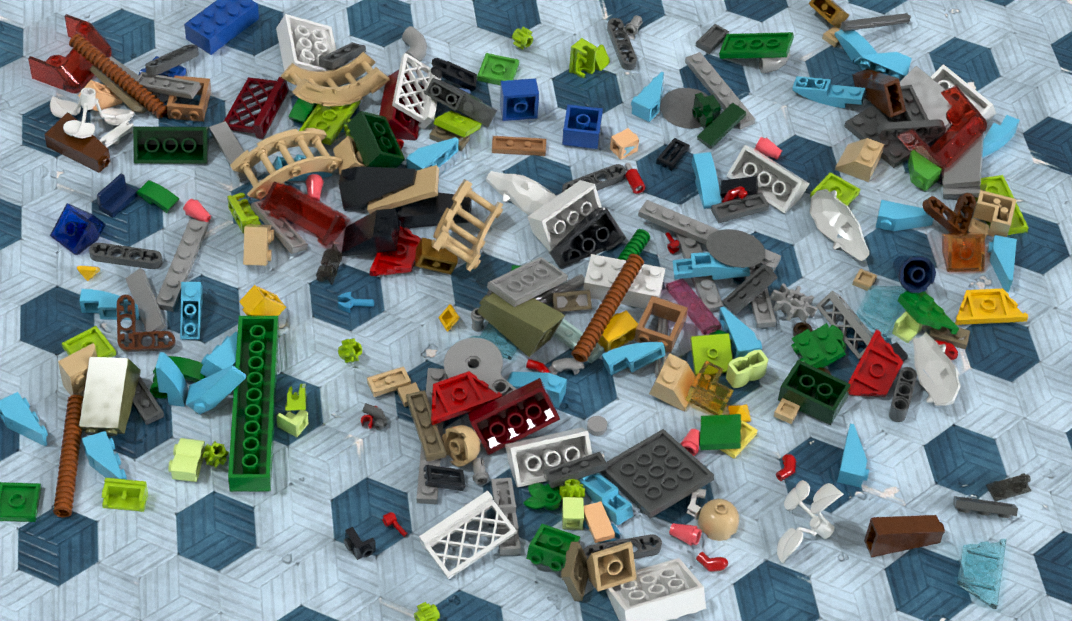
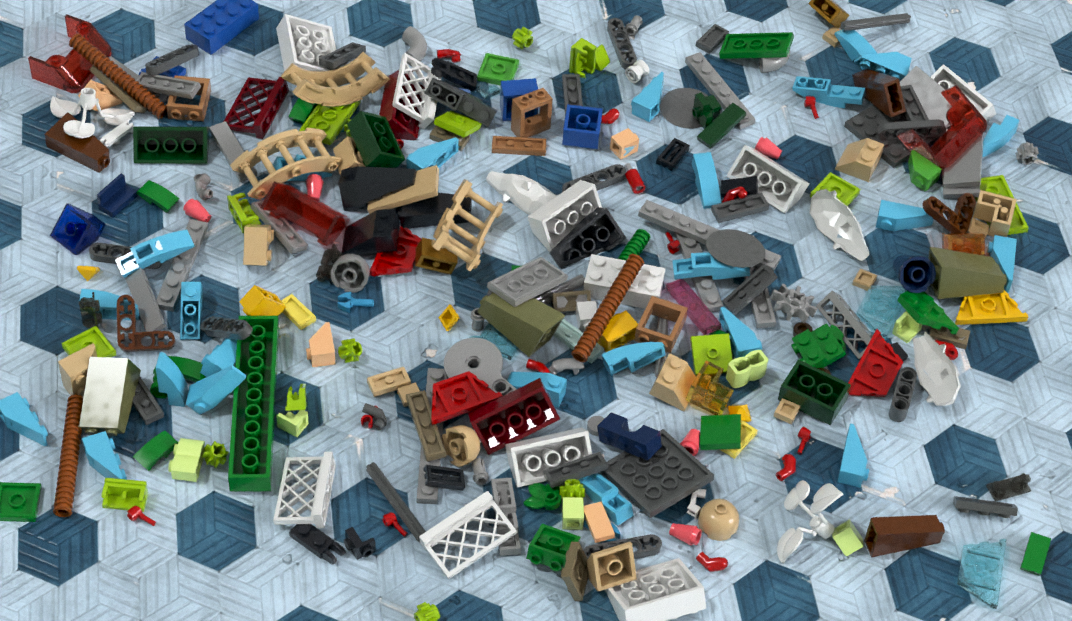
(90, 311): none -> clear smoke hinge
(135, 512): none -> red hand
(153, 450): none -> green slope
(155, 250): none -> medium azure slope
(201, 183): none -> light grey piece
(226, 328): none -> dark grey beam
(297, 312): none -> light yellow tile
(316, 542): none -> black hinge
(321, 347): none -> light nougat slope
(323, 474): none -> white fence
(350, 273): none -> light grey cylinder
(395, 500): none -> dark grey axle
(448, 53): none -> red arm
(487, 90): none -> clear light blue tile
(535, 124): none -> medium nougat window
(571, 90): none -> dark grey plate
(584, 313): none -> white brick
(610, 116): none -> red arm
(616, 433): none -> dark blue arch
(638, 70): none -> white wheel
(804, 434): none -> red hand
(810, 102): none -> red hand
(847, 538): none -> yellowish green panel
(965, 274): none -> olive slope
(1027, 153): none -> light grey gear
(1035, 553): none -> green slope

